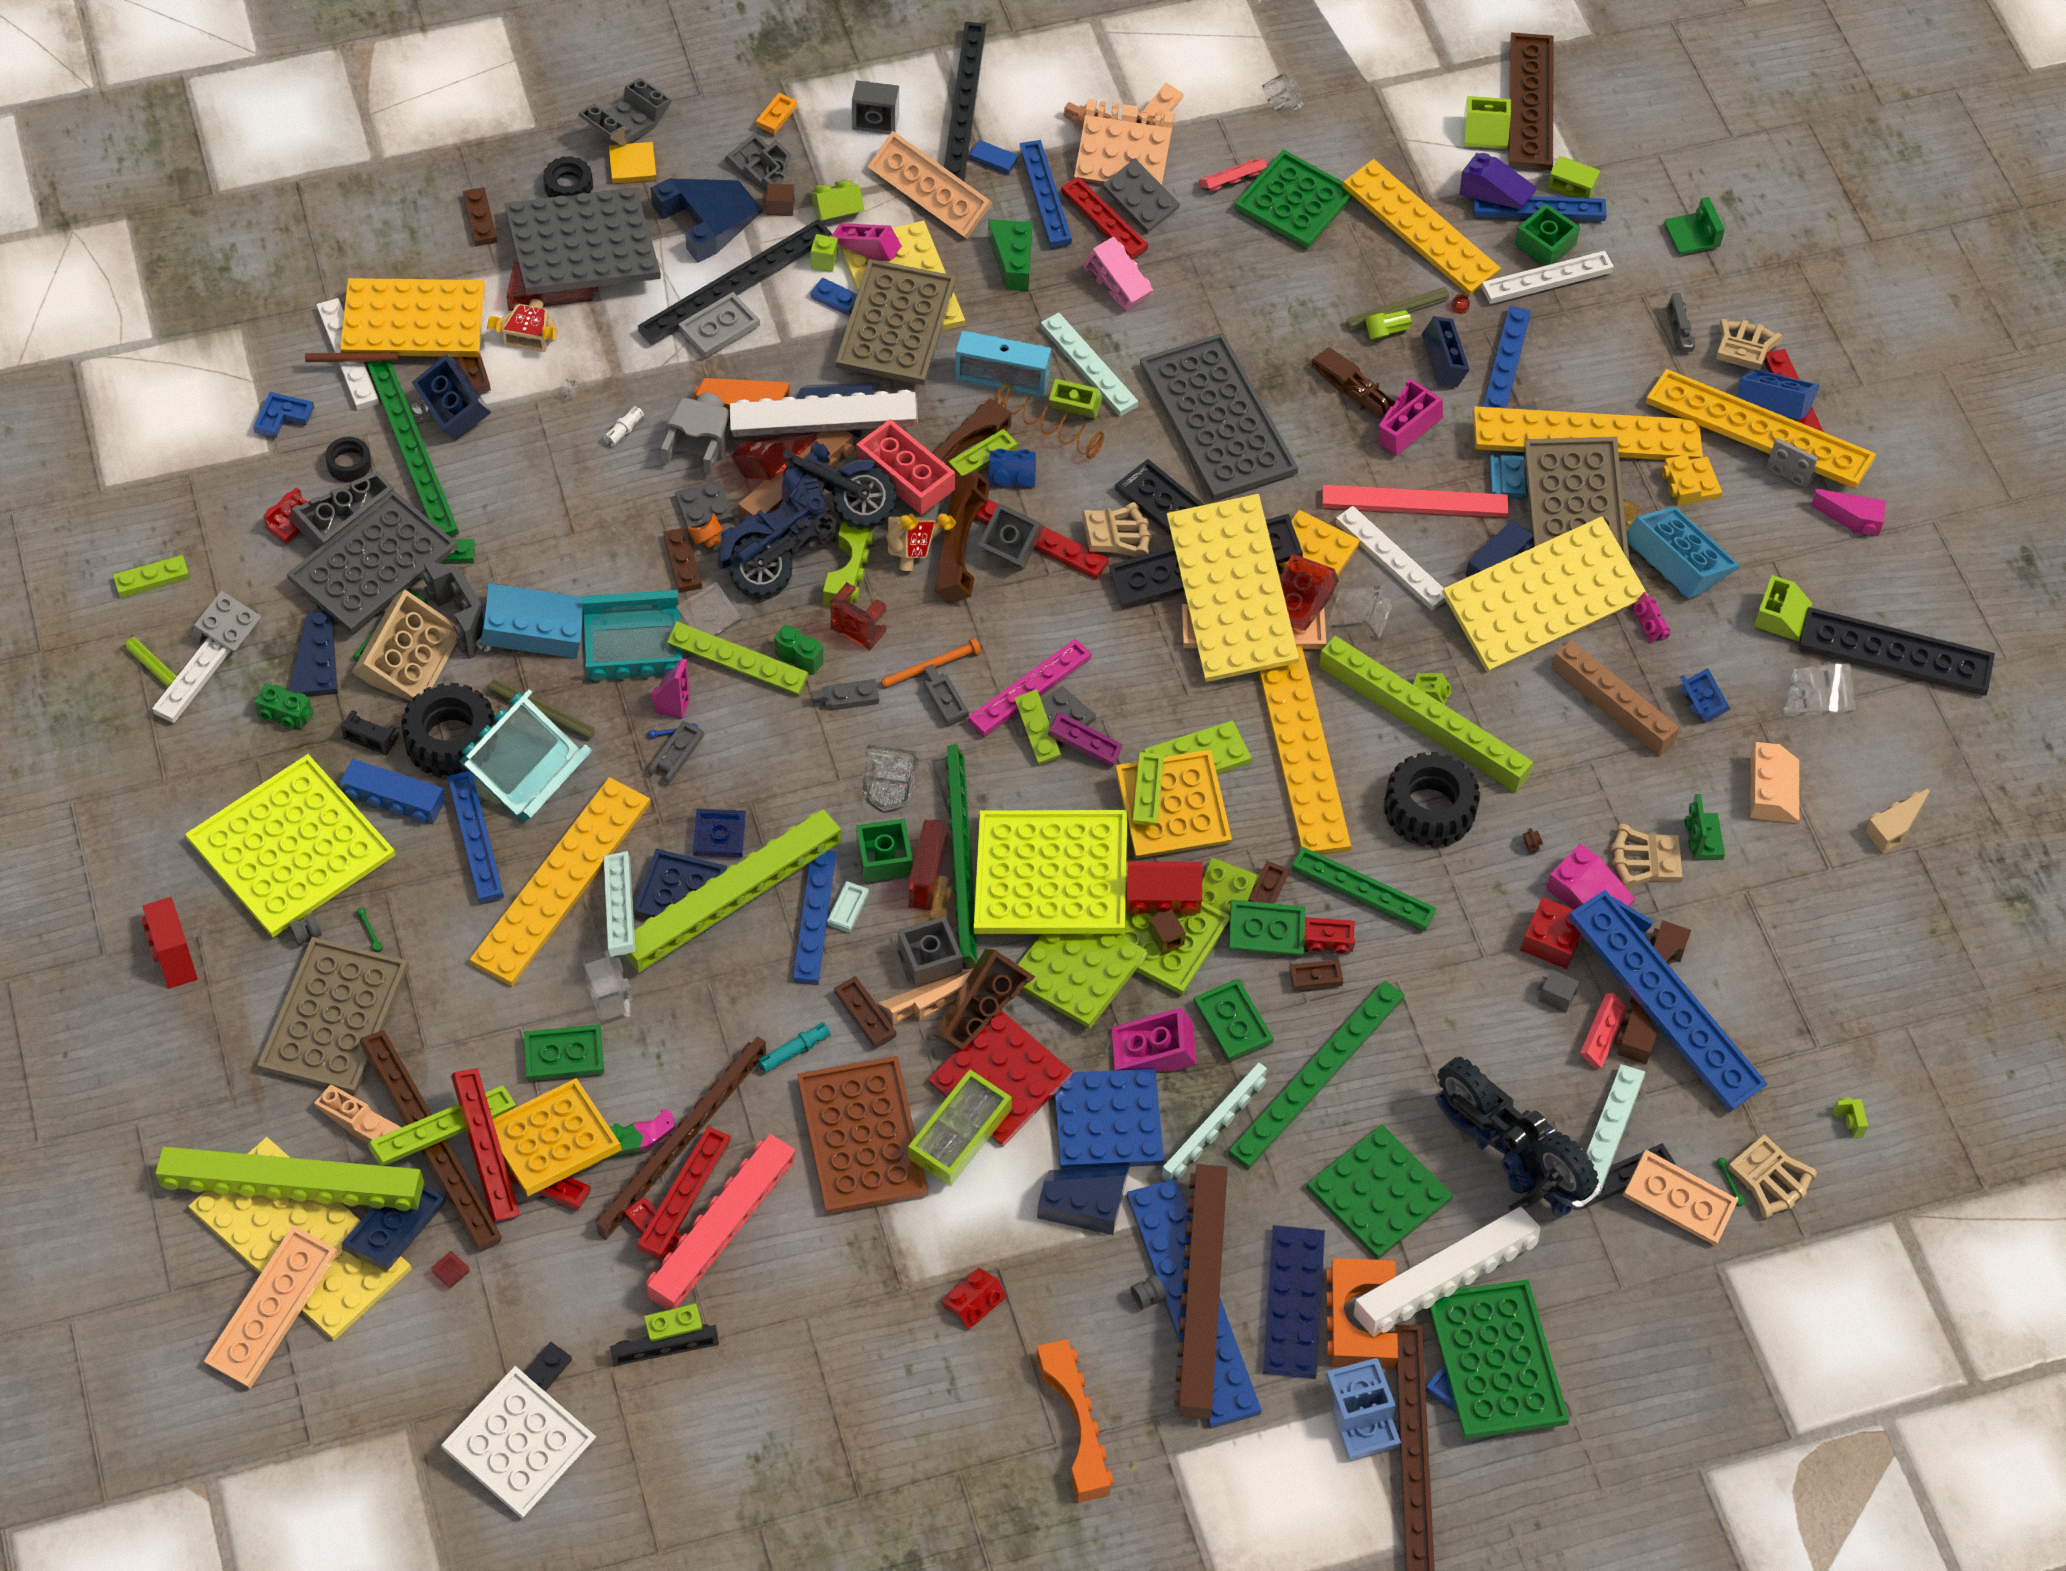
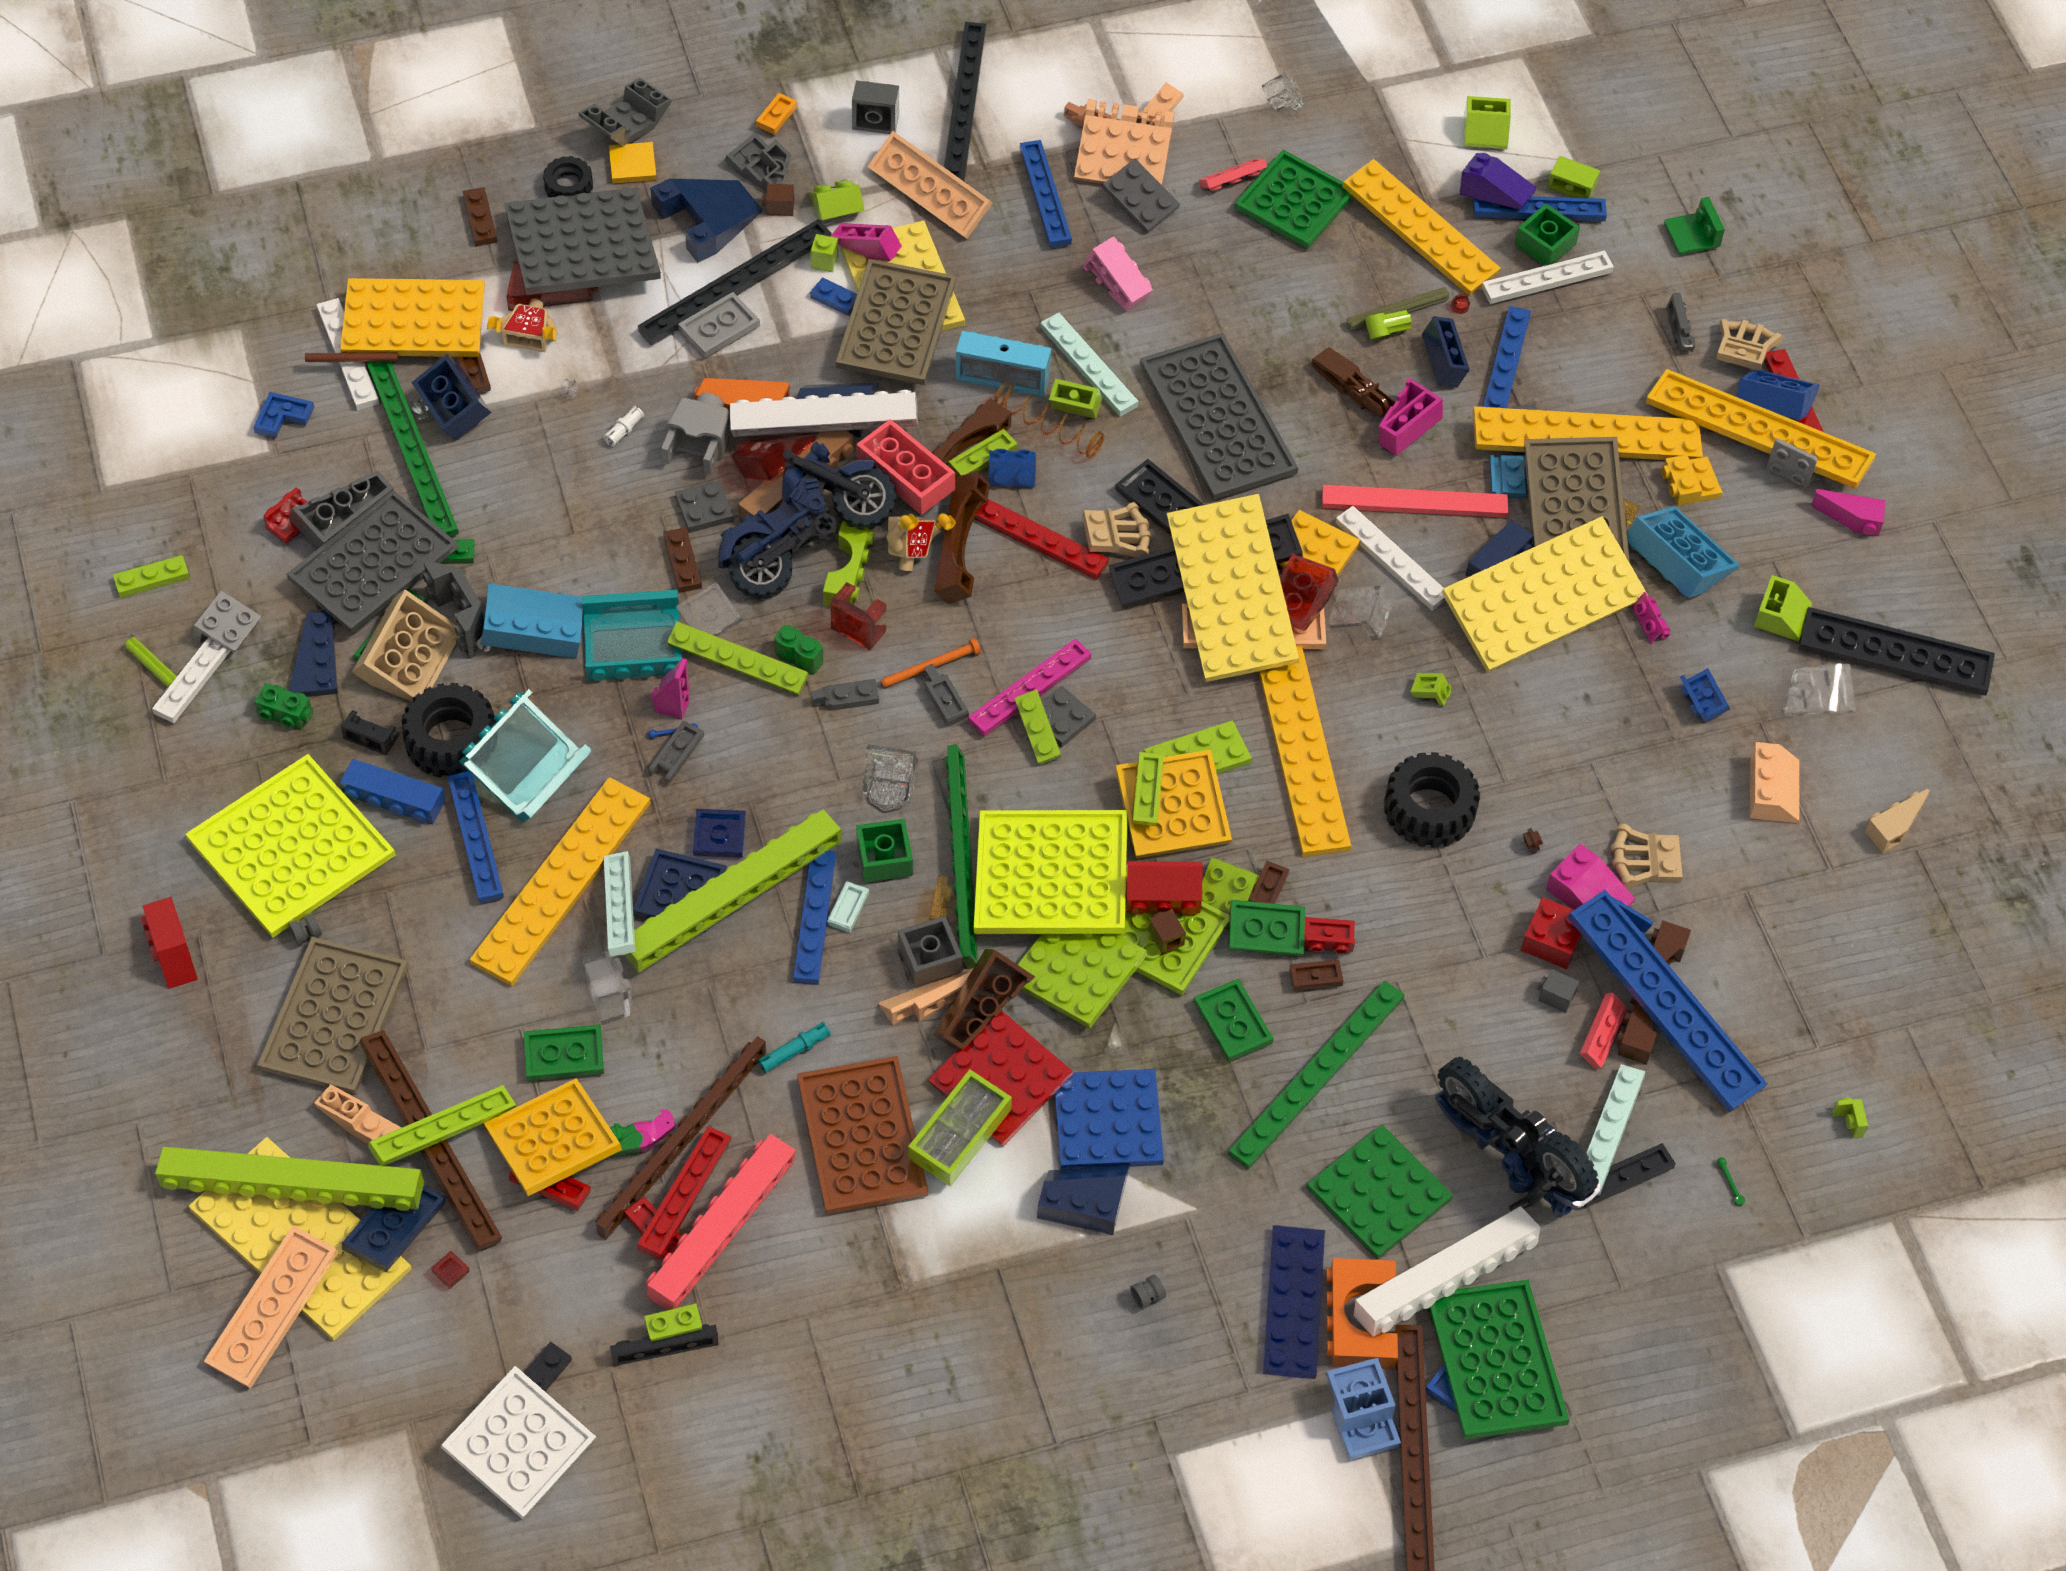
(344, 445): black tyre -> none
(377, 945): green hinge -> none
(485, 1145): red plate -> none
(554, 715): olive axle -> none
(706, 533): orange piece -> none
(865, 1012): reddish brown plate -> none
(927, 864): clear red slope -> none
(974, 1297): red bracket -> none
(993, 157): blue tile -> none
(1011, 535): dark grey brick -> none
(1012, 250): green wedge -> none
(1059, 1371): orange arch -> none
(1085, 739): magenta plate -> none
(1103, 216): red plate -> none
(1155, 1042): dark pink slope -> none
(1162, 1226): blue plate -> none
(1202, 1293): reddish brown brick -> none
(1210, 1128): light aqua plate -> none
(1364, 889): green plate -> none
(1425, 714): lime brick -> none
(1531, 101): reddish brown plate -> none
(1615, 698): medium nougat brick -> none
(1680, 1197): light nougat plate -> none
(1704, 832): green bracket -> none
(1757, 1166): tan plate -> none

